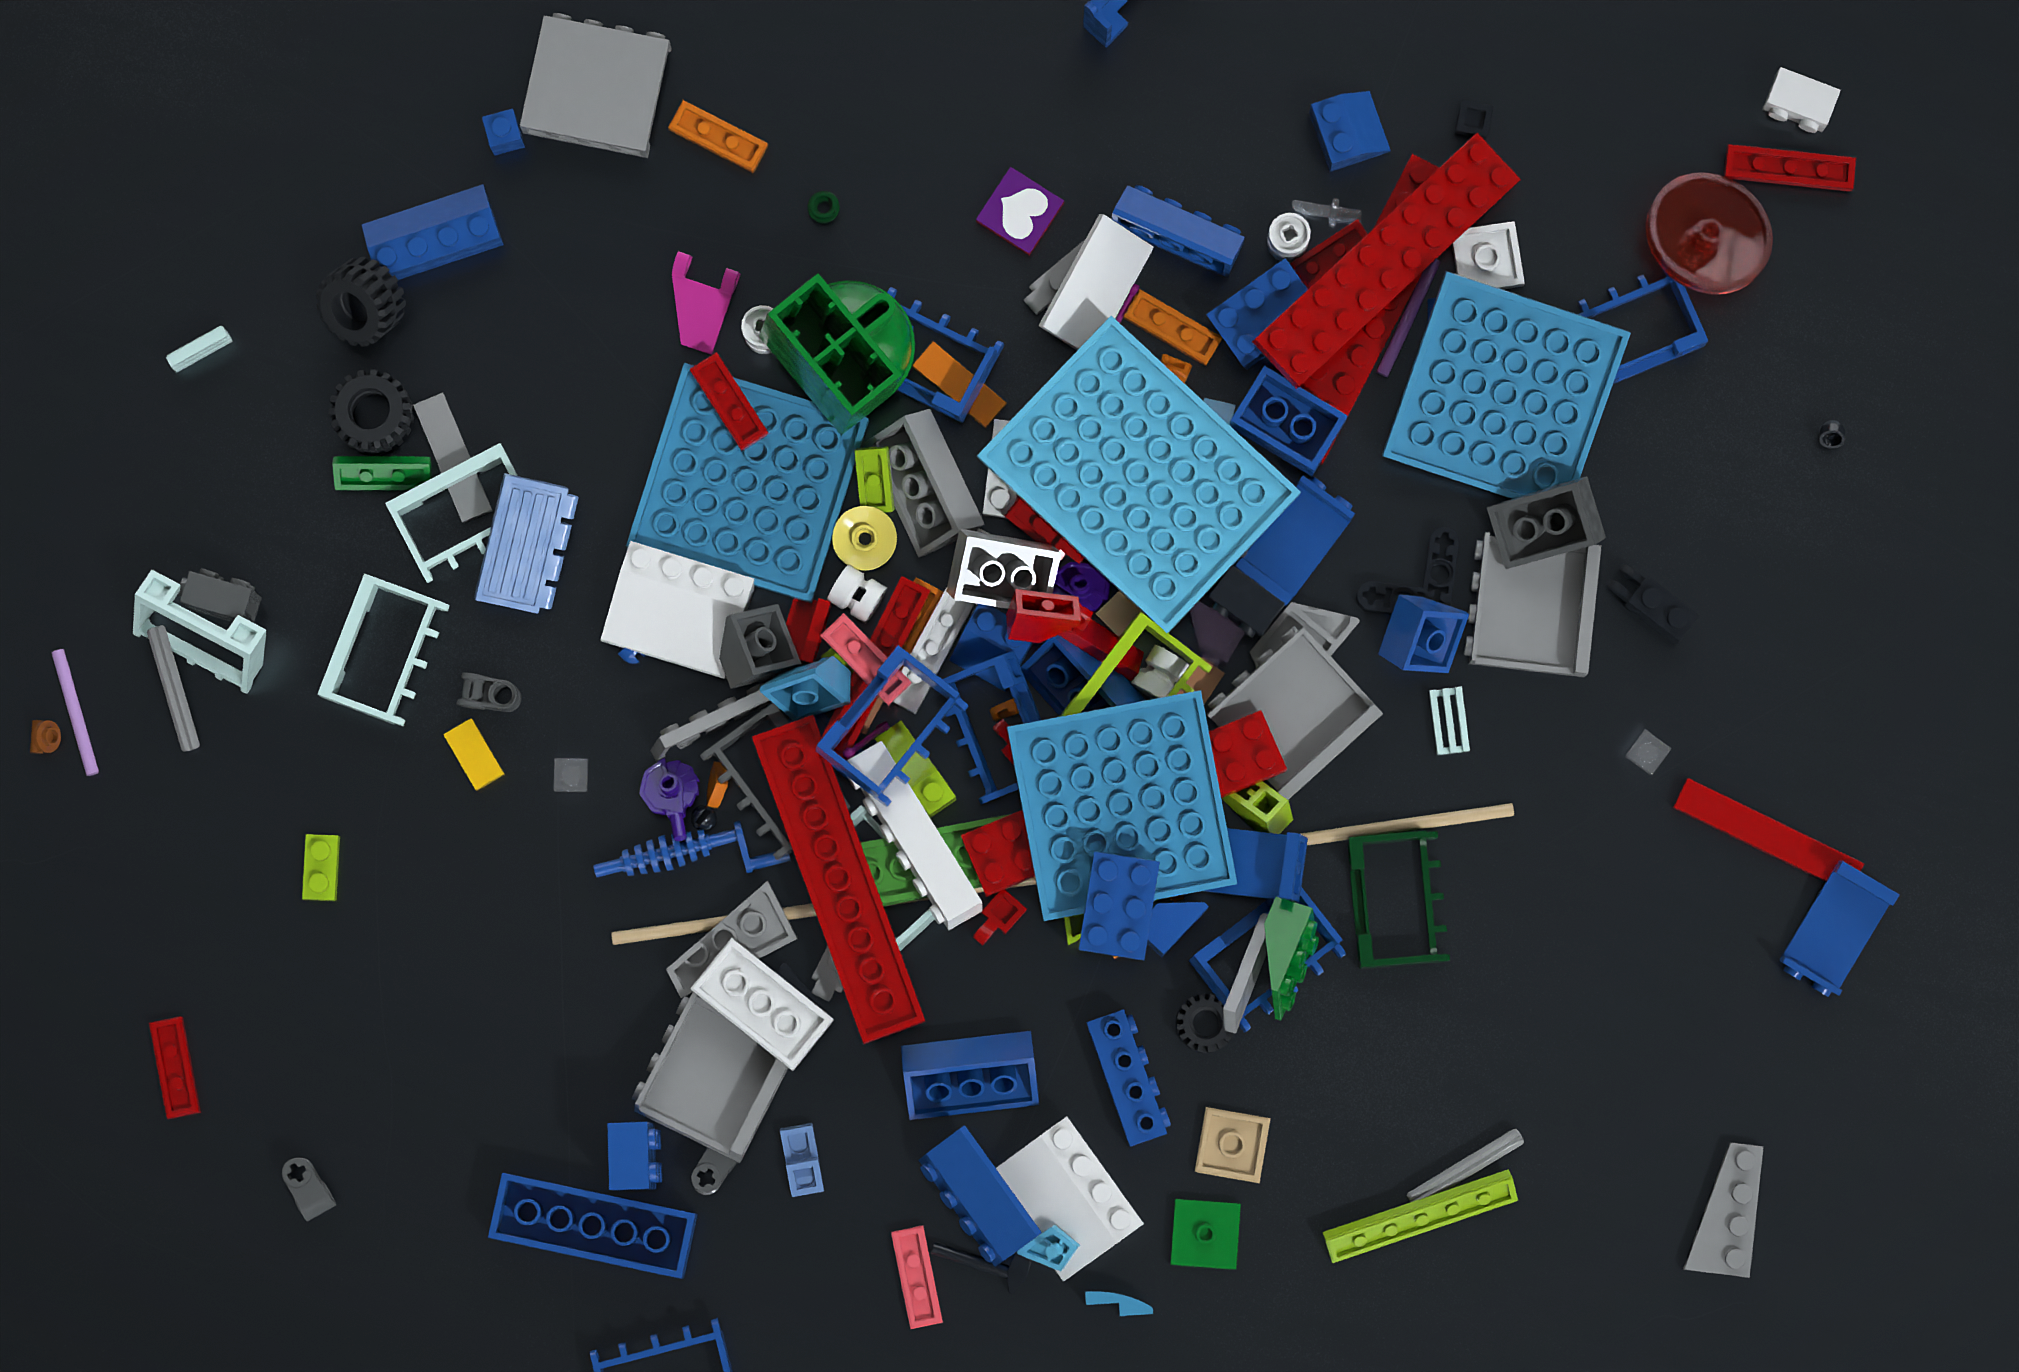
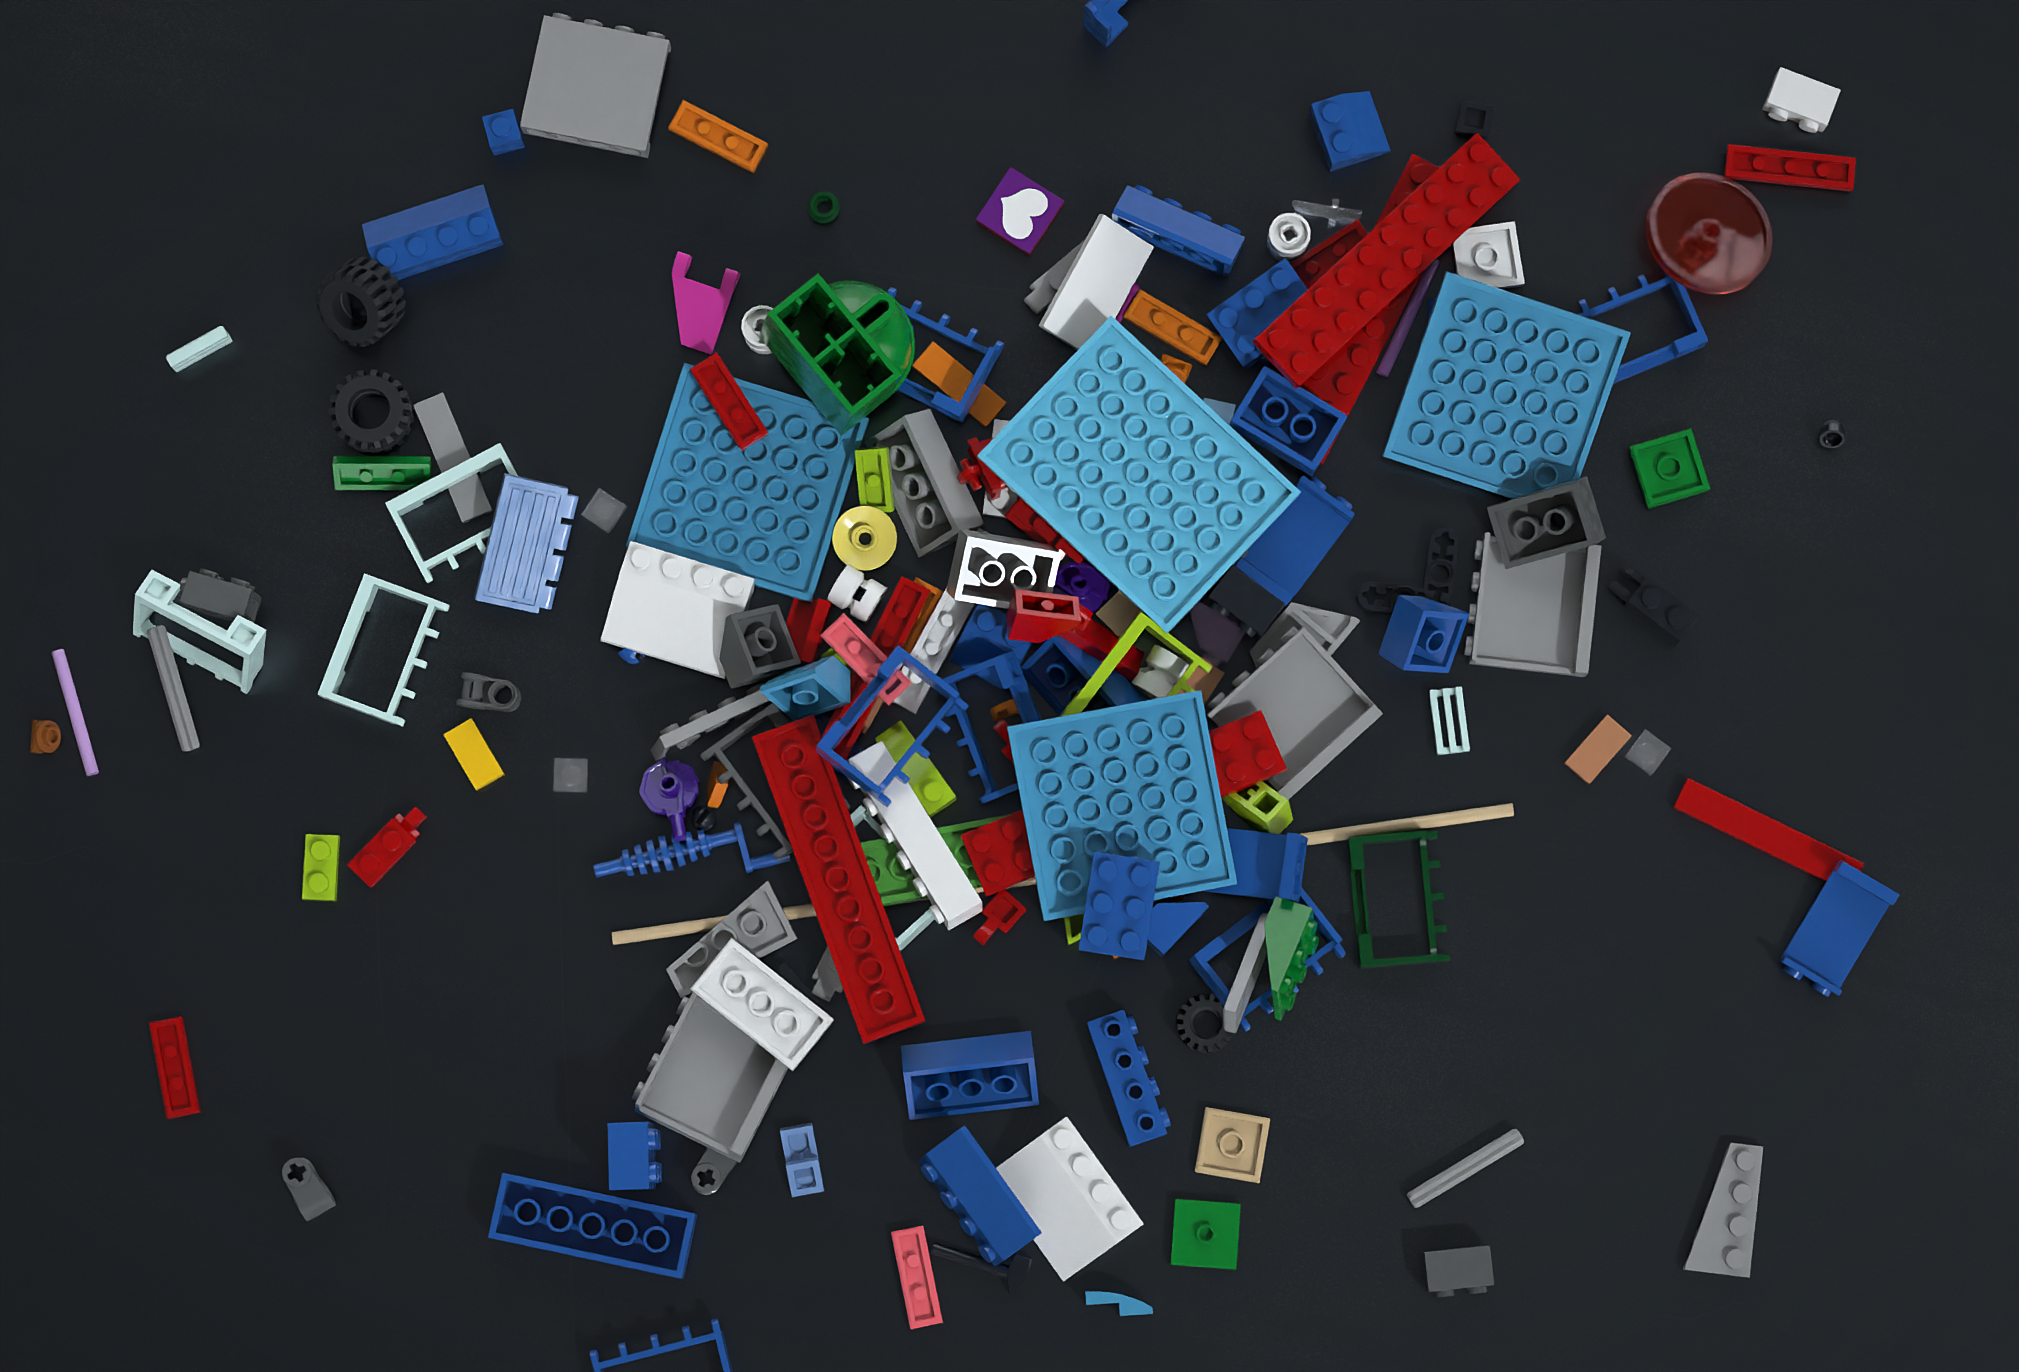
(387, 847): none -> red hinge
(604, 510): none -> clear plate
(850, 752): magenta hinge -> none
(970, 473): none -> red hips
(1051, 1248): medium azure piece -> none
(1420, 1216): lime tile -> none
(1458, 1269): none -> dark grey brick
(1597, 749): none -> nougat tile
(1669, 468): none -> green plate

